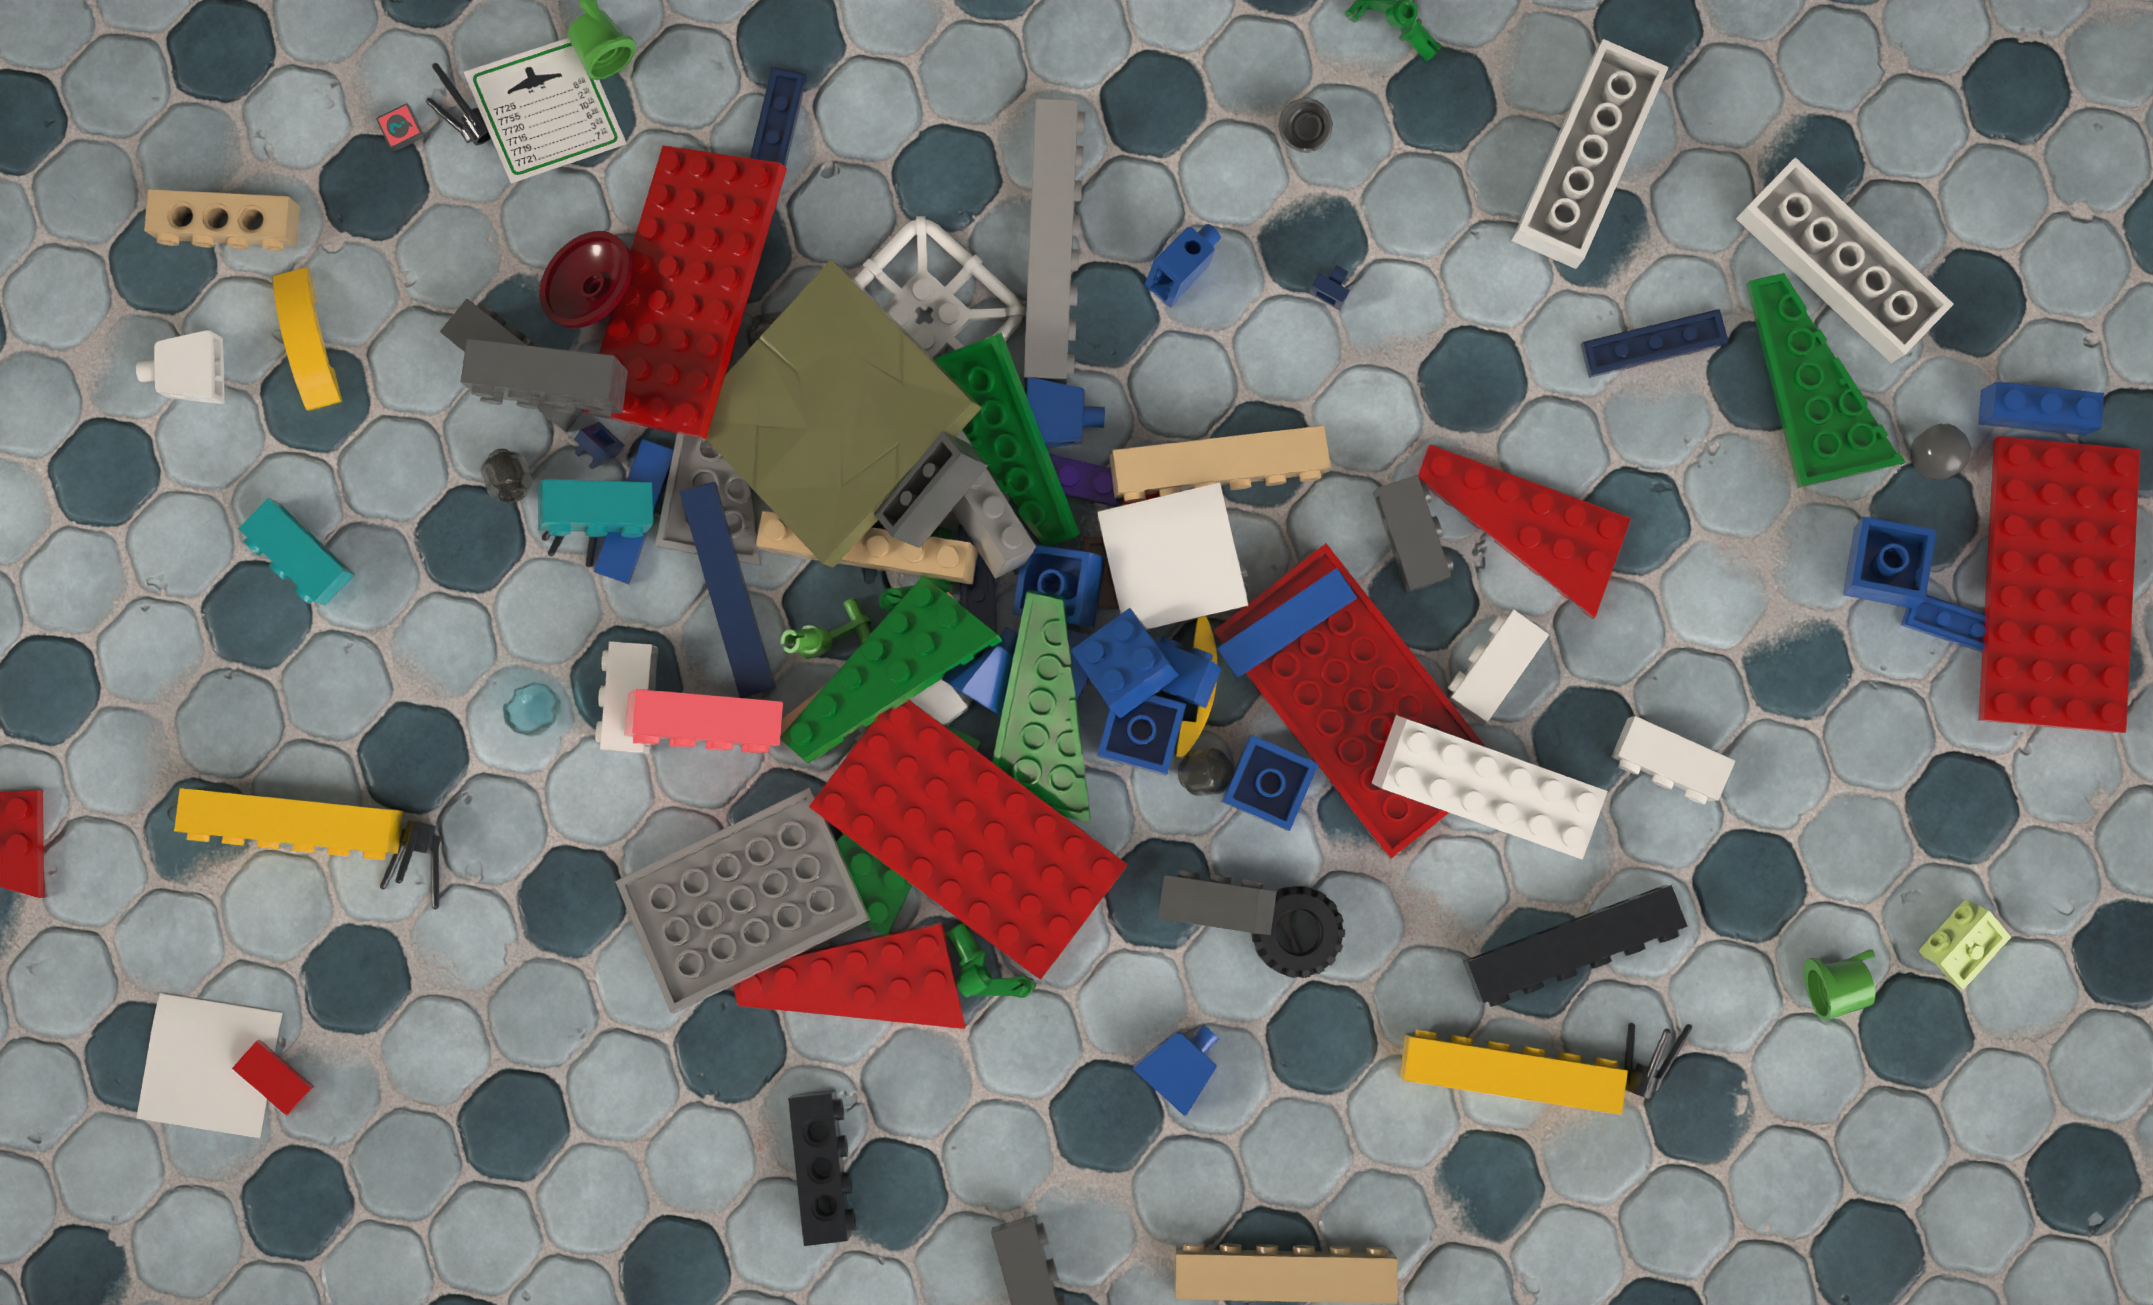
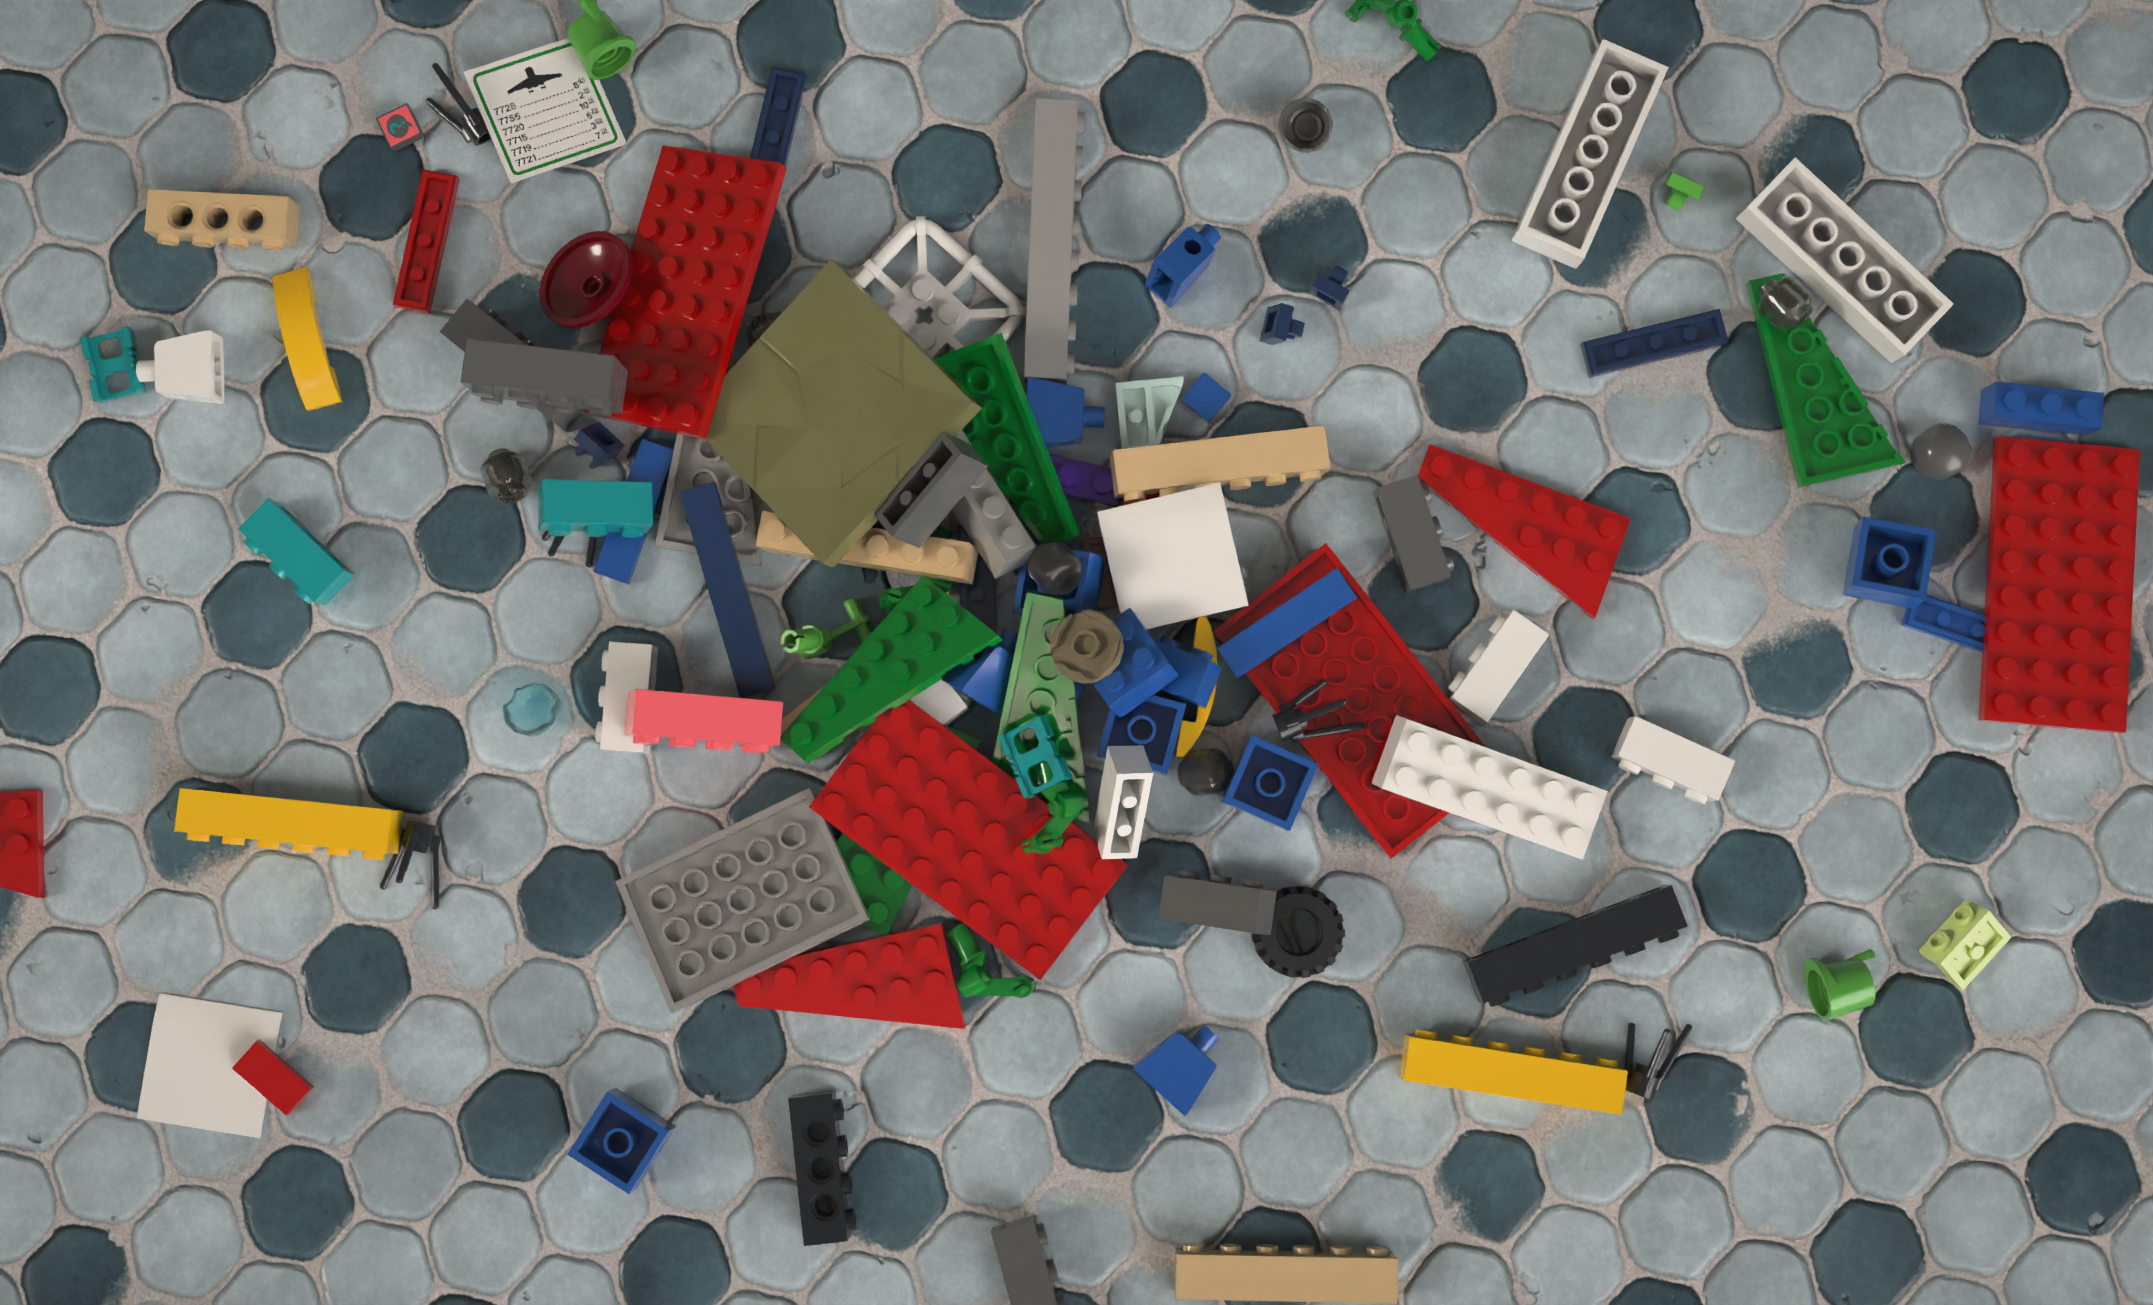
(102, 368): none -> teal piece
(426, 241): none -> red tile
(621, 1140): none -> blue brick
(1044, 751): none -> teal piece
(1055, 568): none -> clear smoke head
(1063, 805): none -> green pin
(1087, 646): none -> dark tan tile
(1122, 801): none -> white brick
(1146, 409): none -> light aqua wing
(1206, 397): none -> blue tile
(1280, 325): none -> dark blue tile
(1292, 722): none -> black plant
(1682, 188): none -> bright green tile
(1785, 303): none -> clear smoke head

